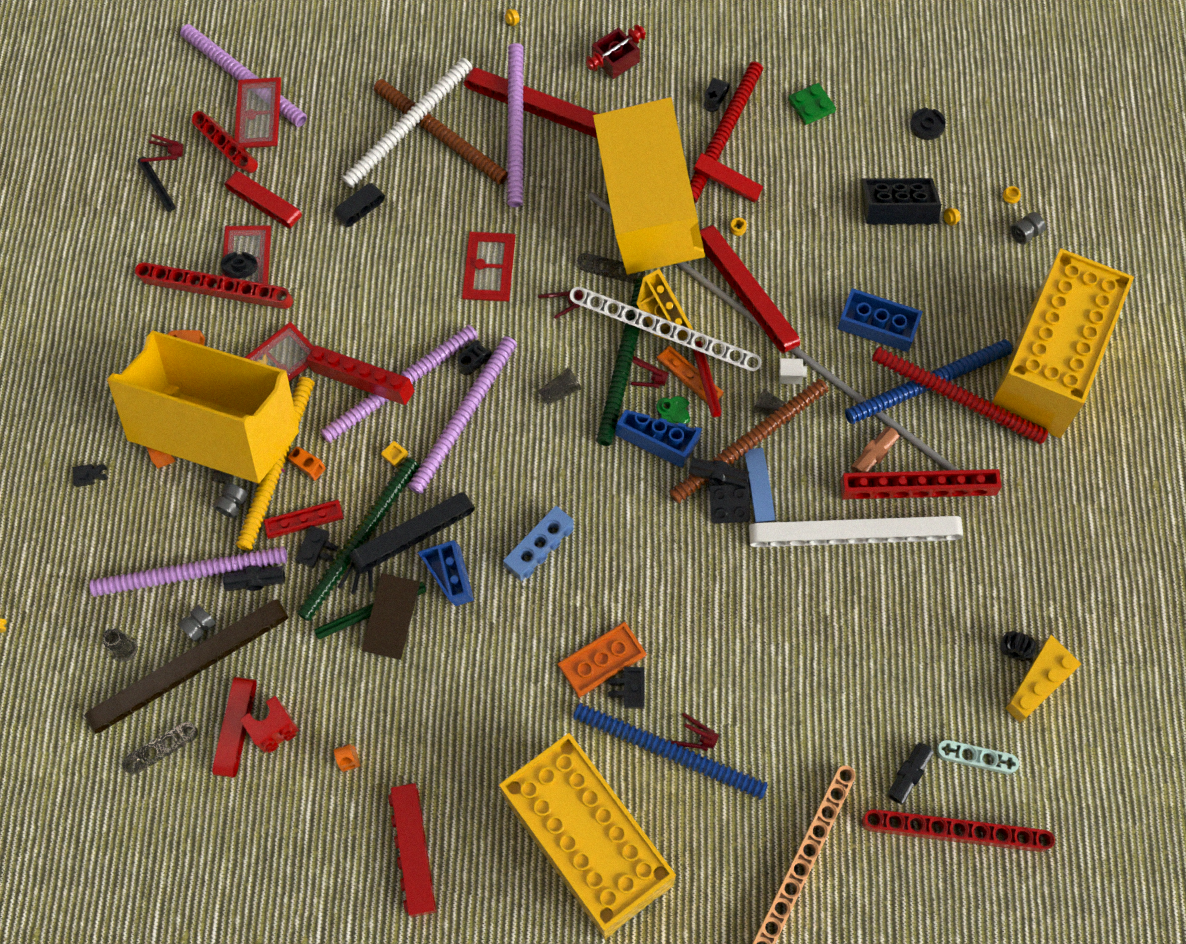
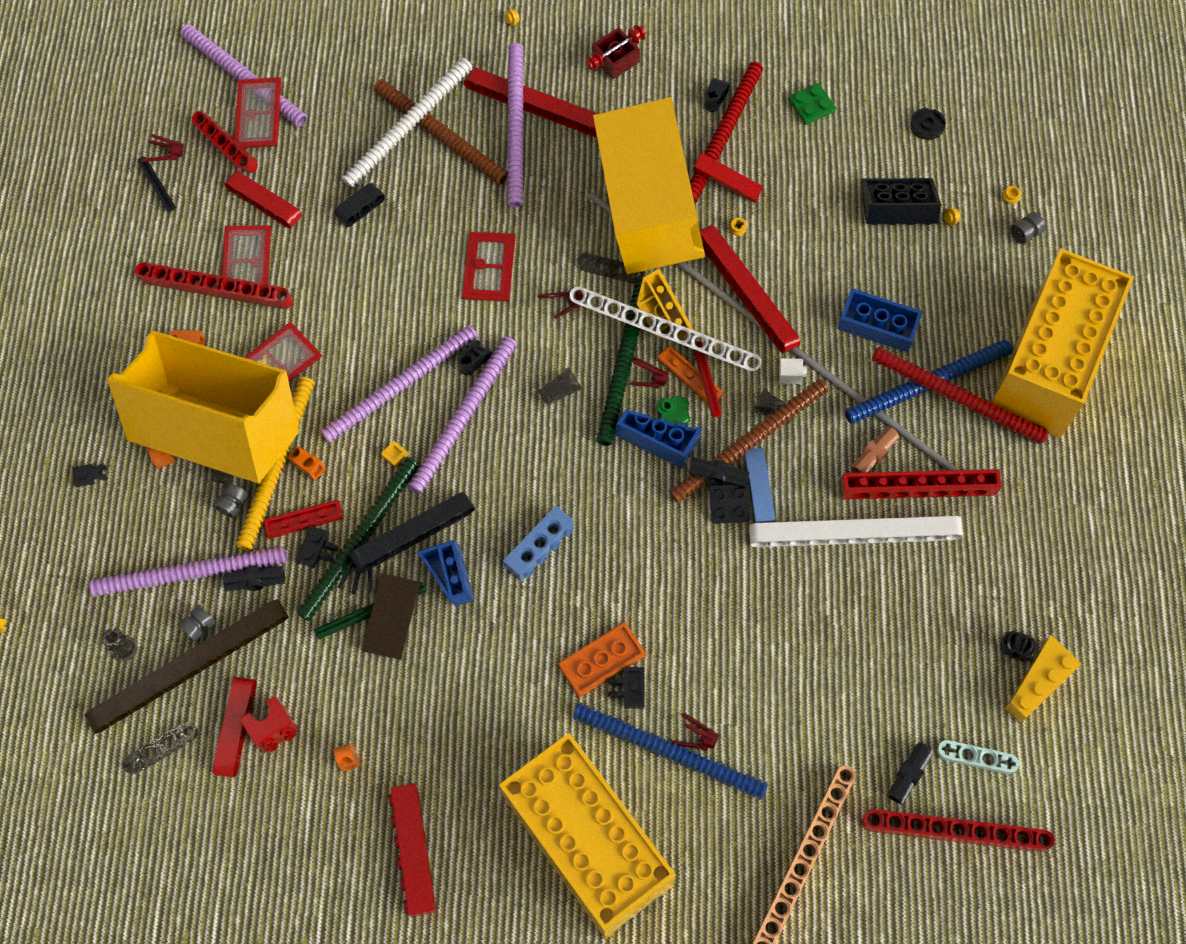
(238, 265): black tile -> none
(360, 375): red brick -> none

